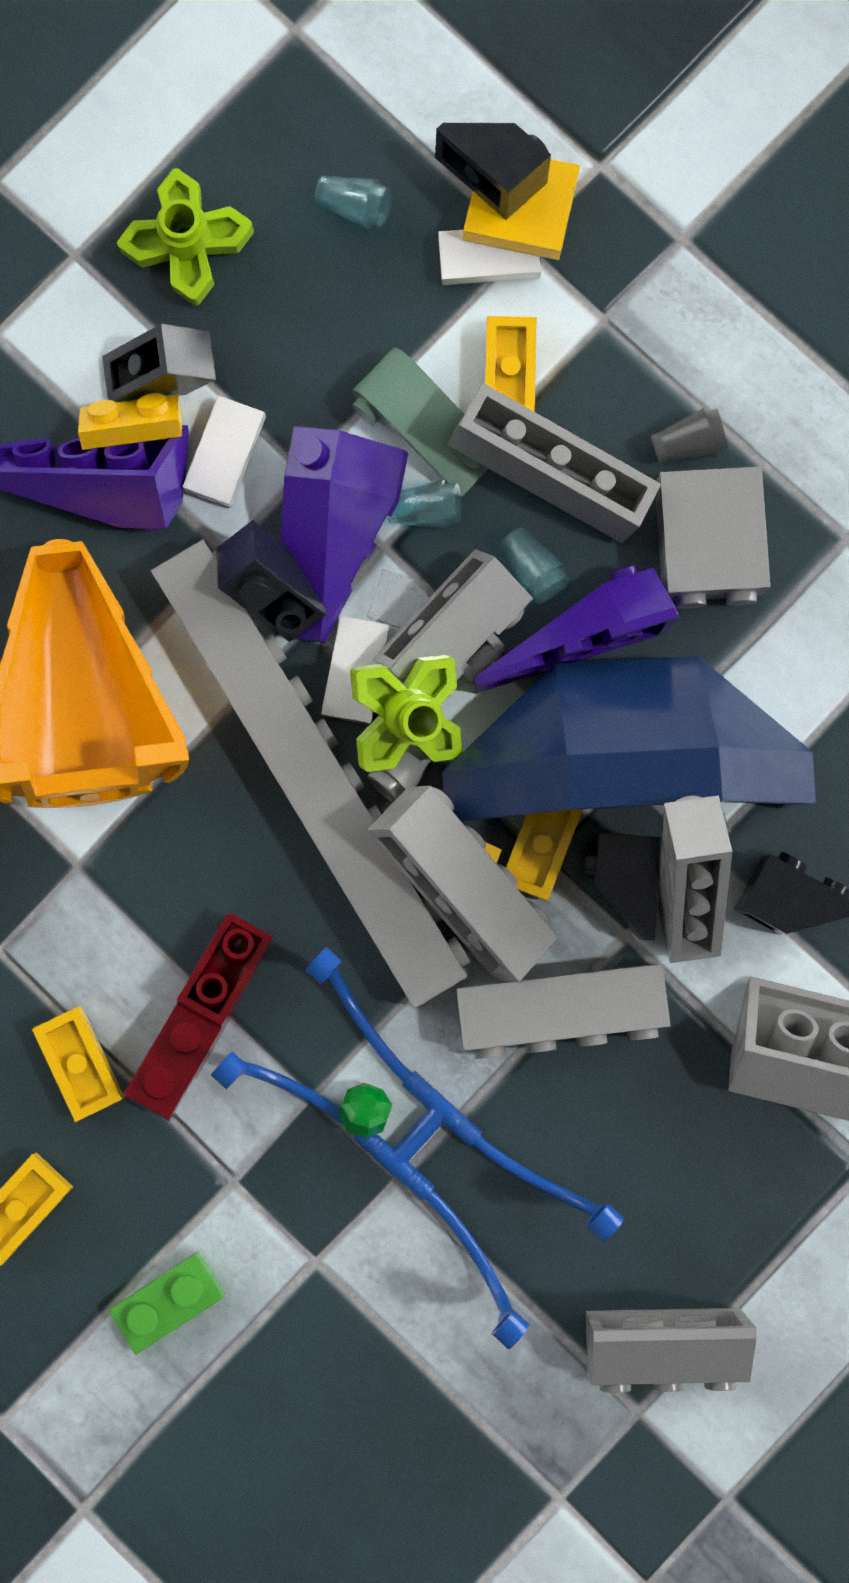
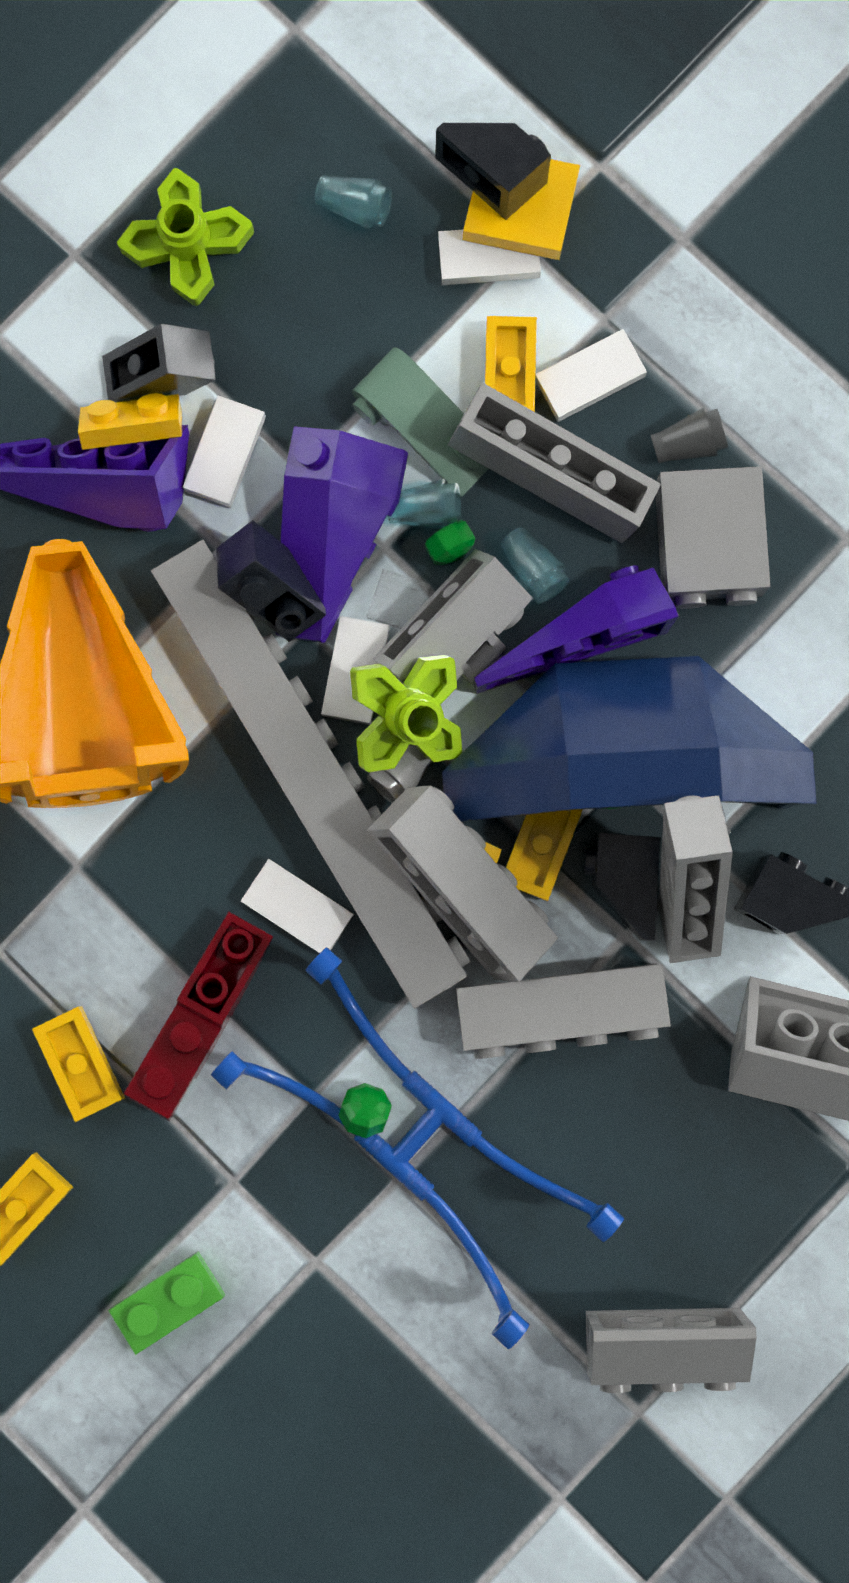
(297, 907): none -> white tile
(450, 543): none -> green tile
(590, 375): none -> white tile

